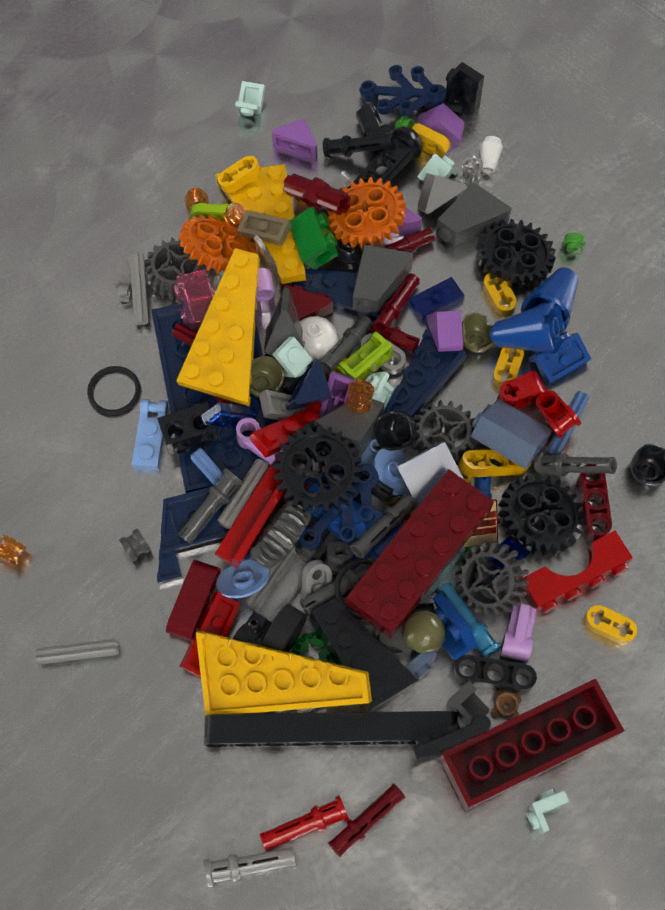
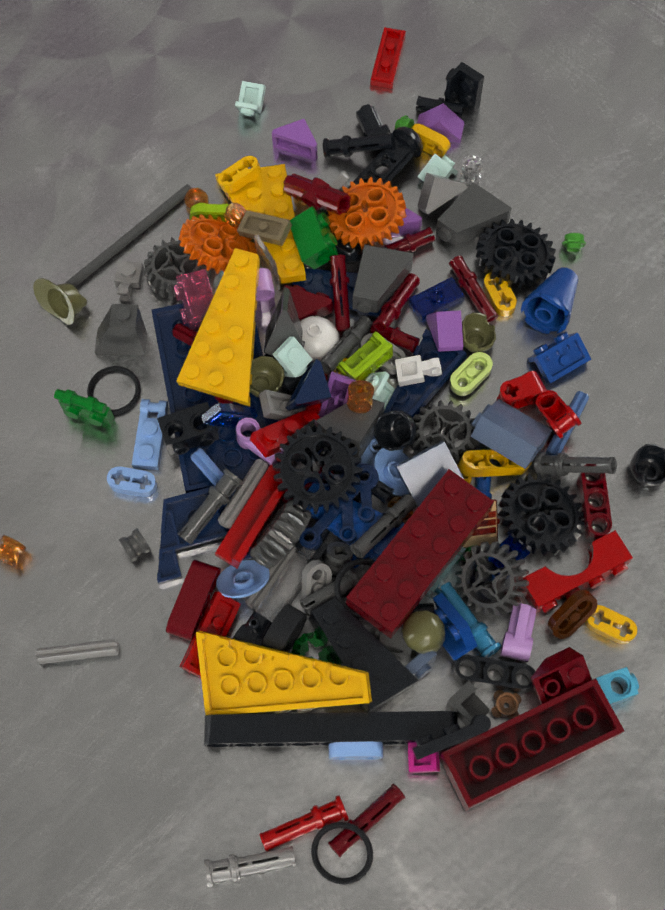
(59, 300): none -> olive piece
(87, 408): none -> green plate
(122, 332): none -> dark grey slope
(129, 236): none -> dark grey piece
(132, 475): none -> light blue beam
(139, 289): light grey axle -> none
(338, 264): none -> dark red pin
(356, 750): none -> light blue beam
(363, 836): none -> black tyre
(388, 58): none -> red tile
(412, 369): none -> white plate
(424, 765): none -> dark pink plate
(430, 94): dark blue plant -> none
(468, 281): none -> dark red pin
(469, 374): none -> yellowish green plate
(490, 152): white cone -> none
(502, 364): yellow beam -> none
(531, 330): blue cone -> none
(548, 801): light aqua bracket -> none
(560, 674): none -> dark red slope
(572, 614): none -> reddish brown plate
(626, 679): none -> medium azure brick

